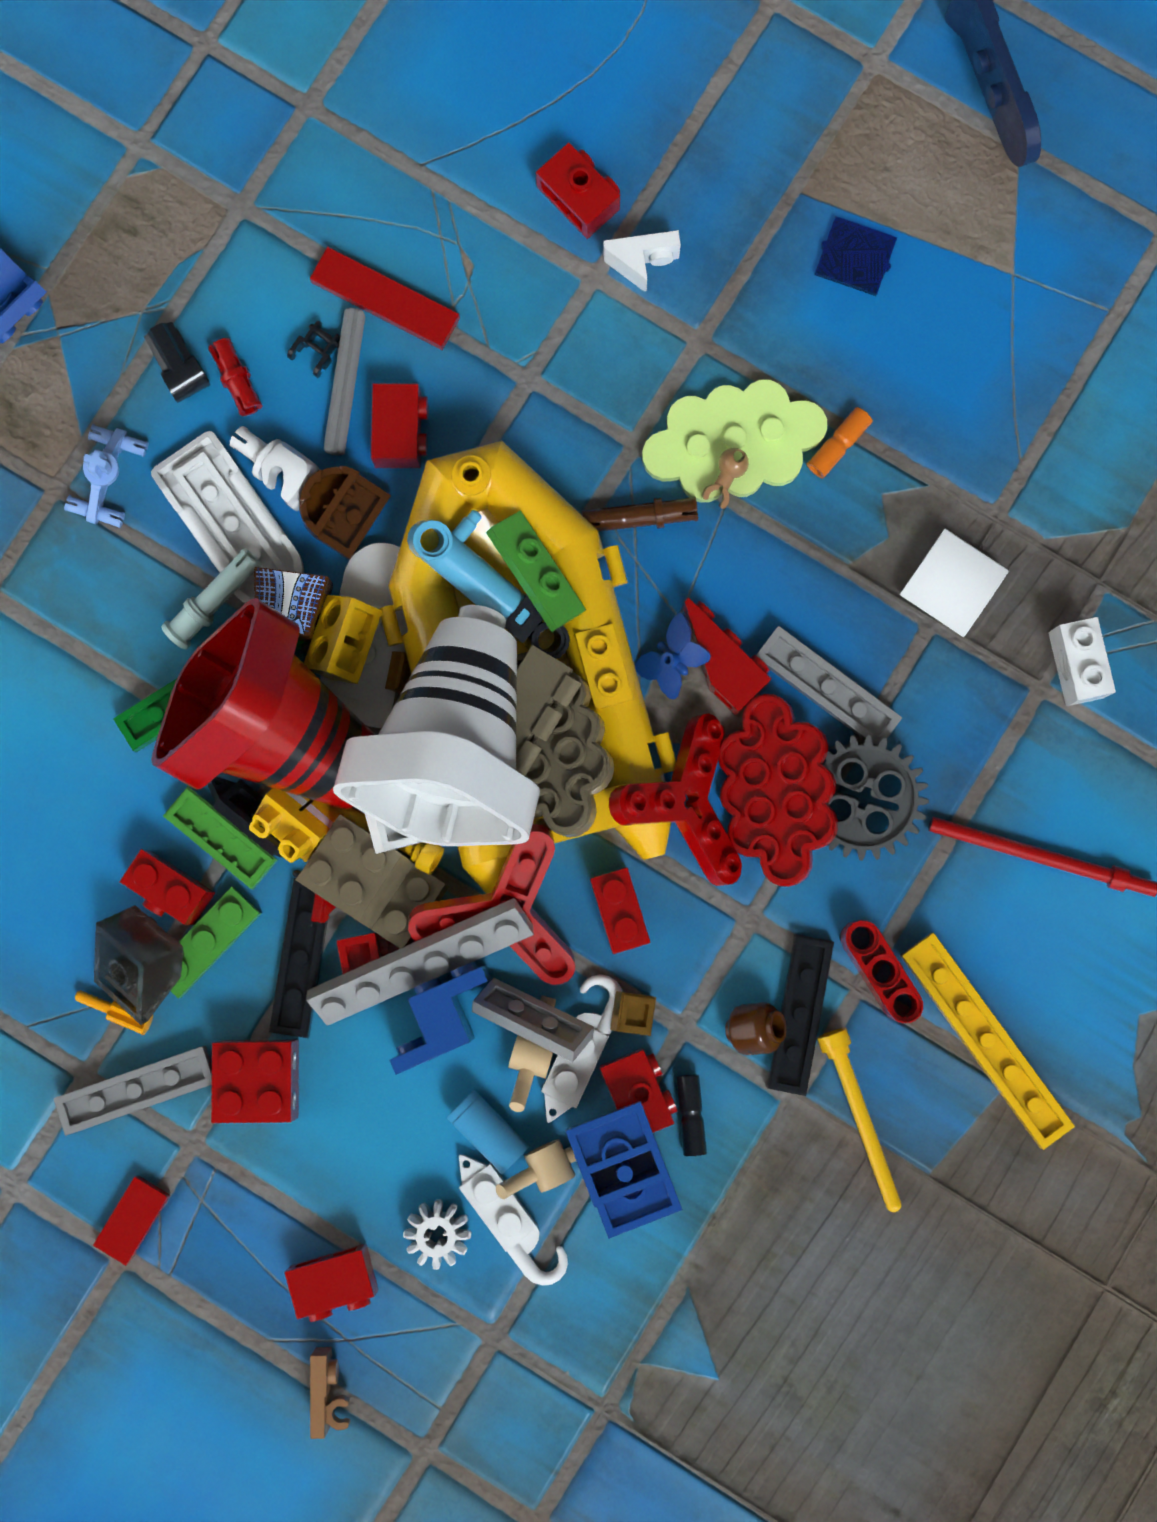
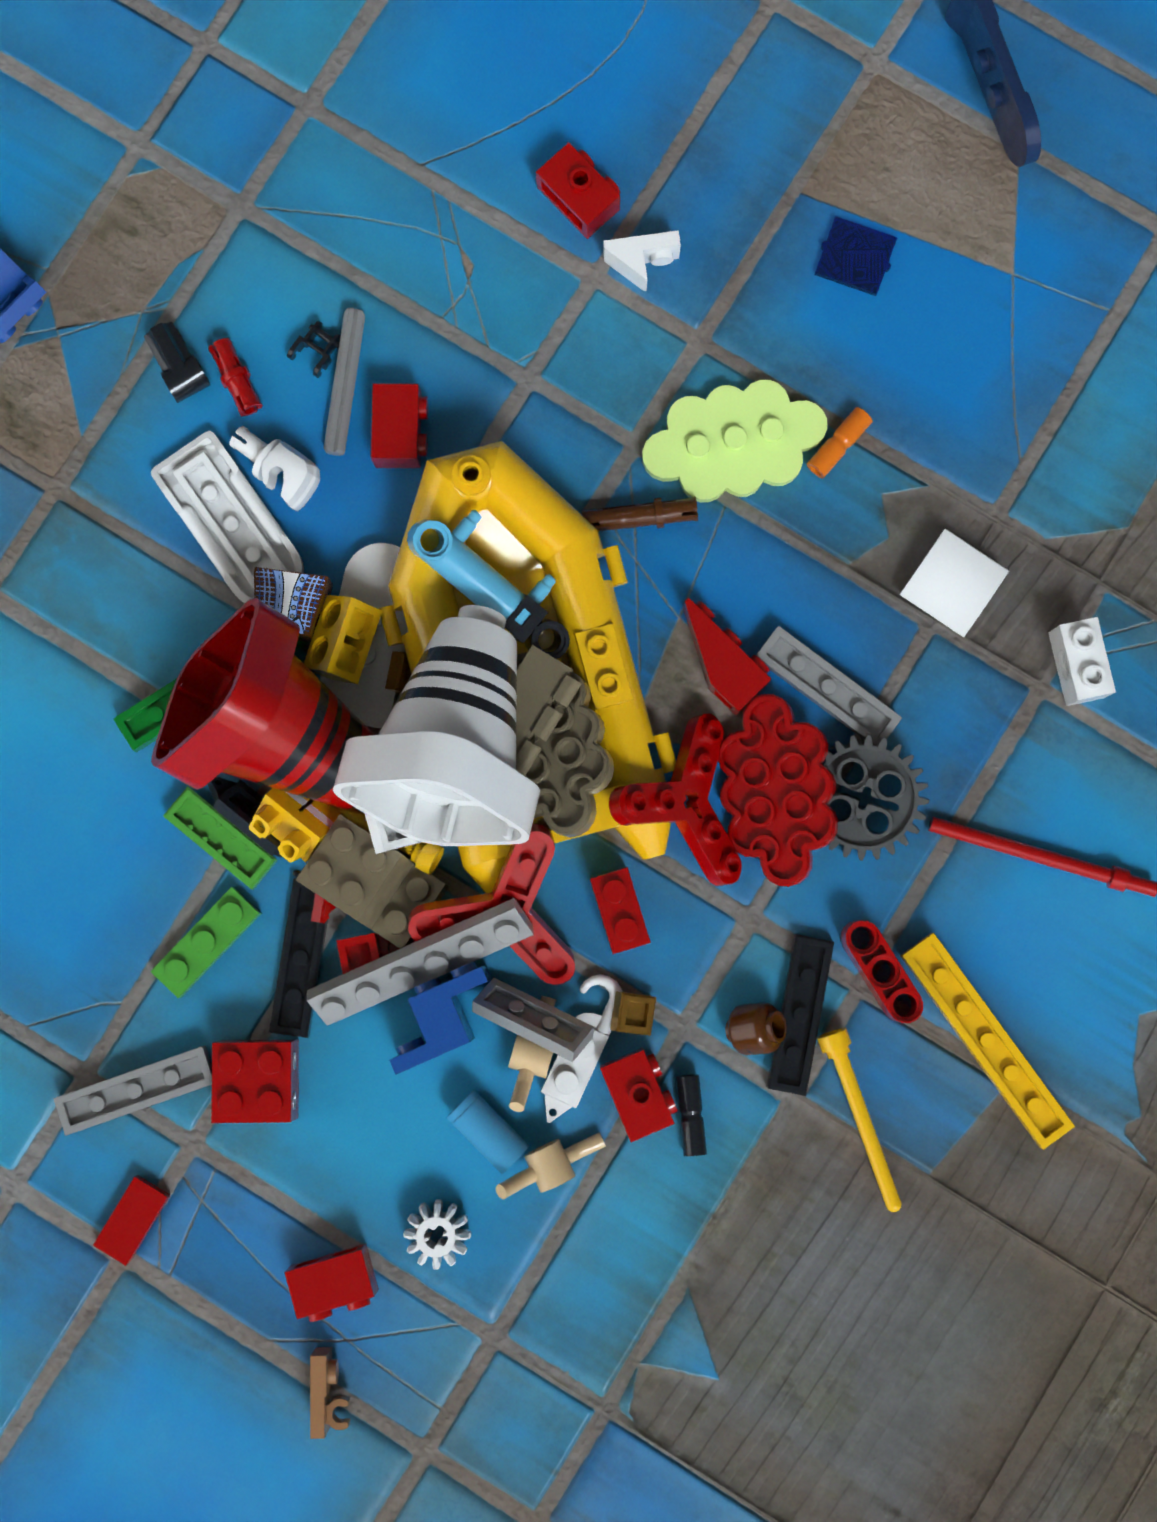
(101, 471): light blue axle -> none
(114, 1012): light orange axle -> none
(136, 962): clear smoke slope -> none
(166, 888): red brick -> none
(200, 610): light aqua pin -> none
(340, 508): reddish brown slope -> none
(385, 298): red tile -> none
(507, 1220): white plate -> none
(535, 571): bright green plate -> none
(623, 1169): blue bracket -> none
(674, 659): blue piece -> none
(729, 470): medium nougat arm -> none

